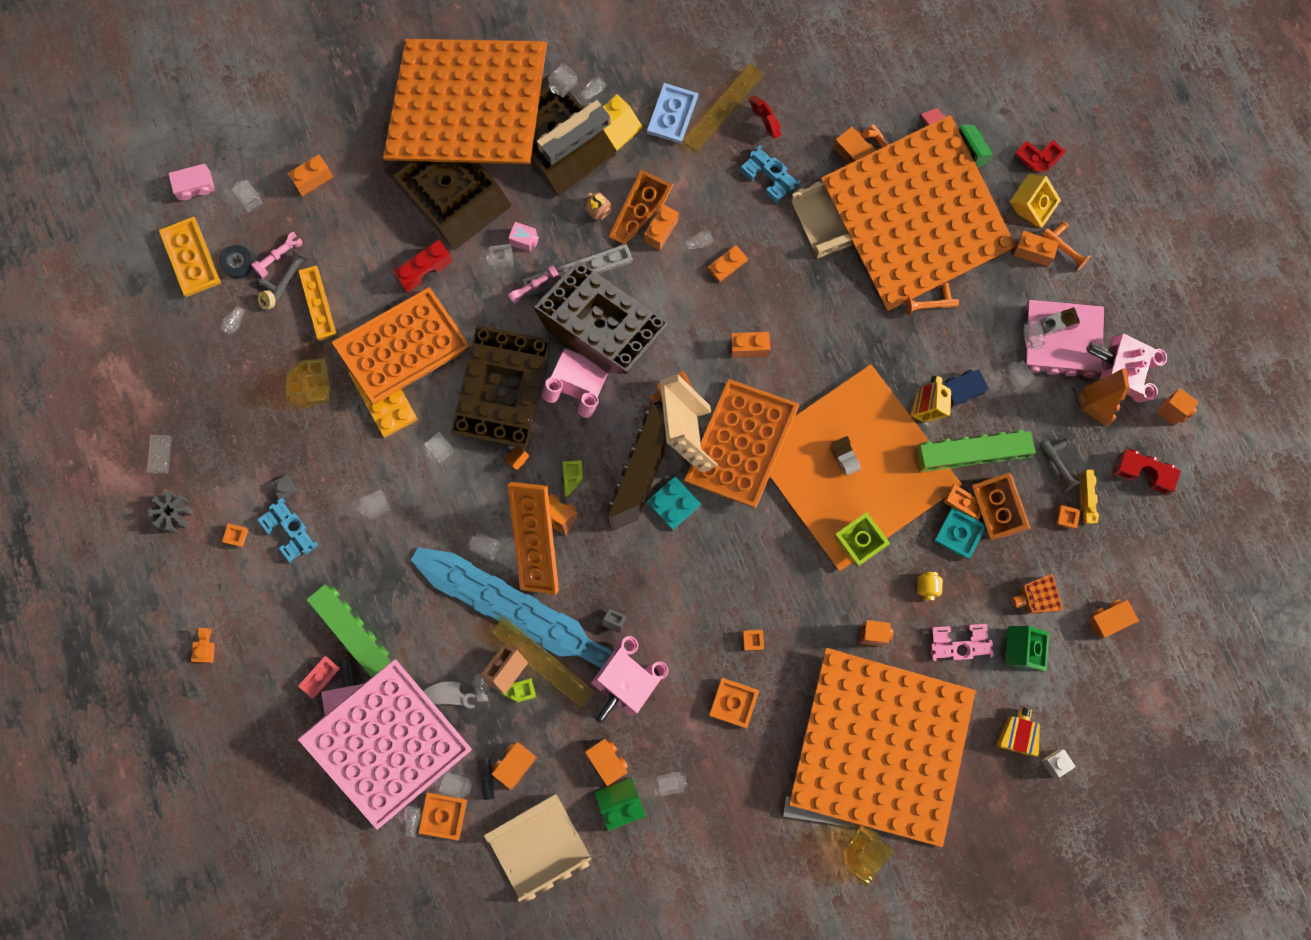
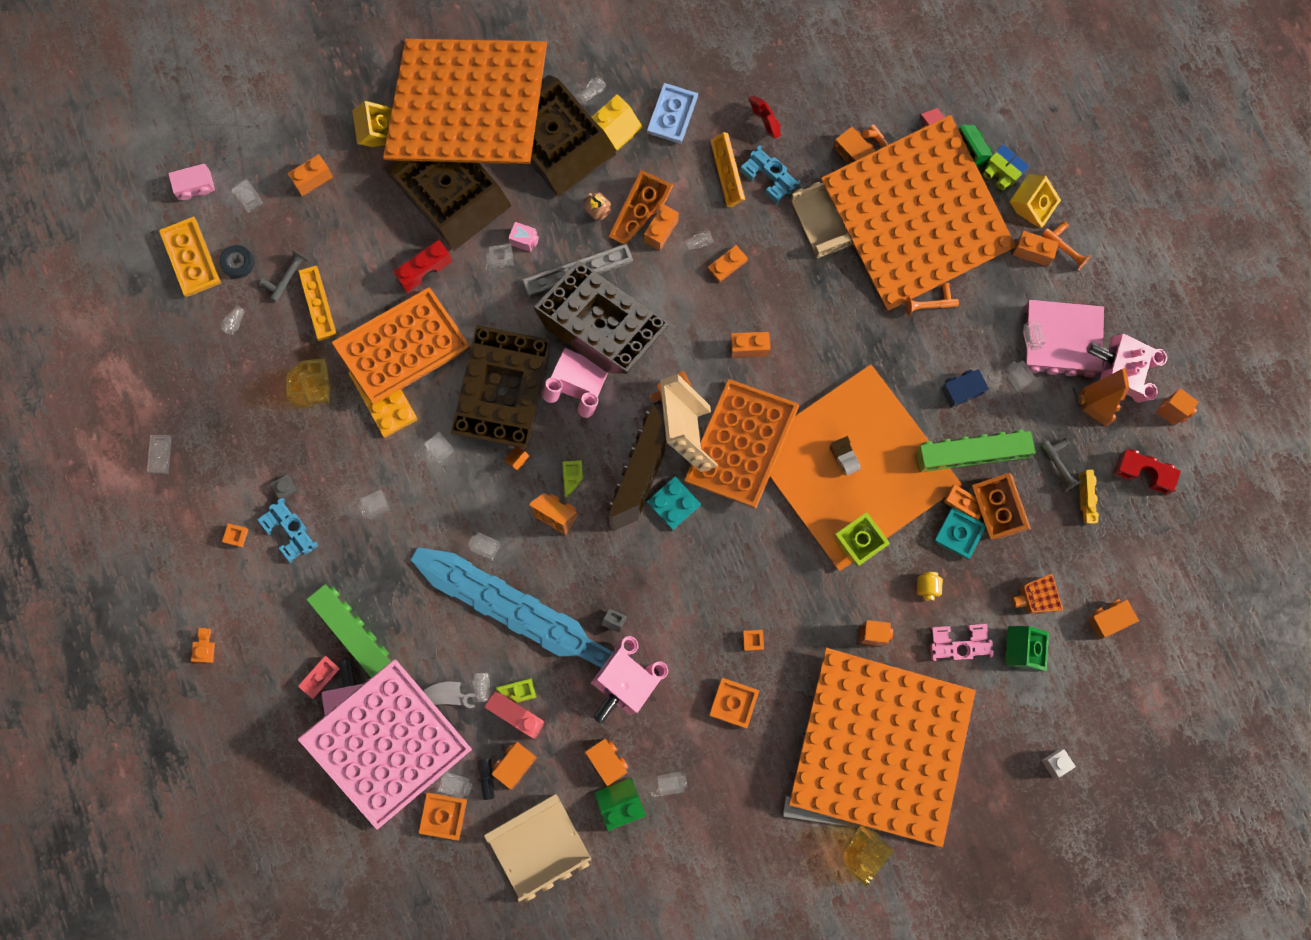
(170, 520): dark grey gear -> none
(266, 300): tile -> none
(276, 254): bright pink piece -> none
(371, 123): none -> yellow slope
(411, 820): clear cone -> none
(504, 668): nougat brick -> none
(515, 714): none -> coral slope
(517, 295): bright pink piece -> none
(533, 537): orange plate -> none
(543, 662): clear yellow tile -> none
(562, 80): clear brick -> none
(573, 132): dark grey piece -> none
(723, 108): clear yellow tile -> none
(727, 169): none -> light orange plate
(932, 401): yellow torso -> none
(1005, 167): none -> lime hips
(1020, 734): torso -> none
(1040, 160): red plate -> none
(1060, 321): leg -> none
(1068, 517): orange plate -> none

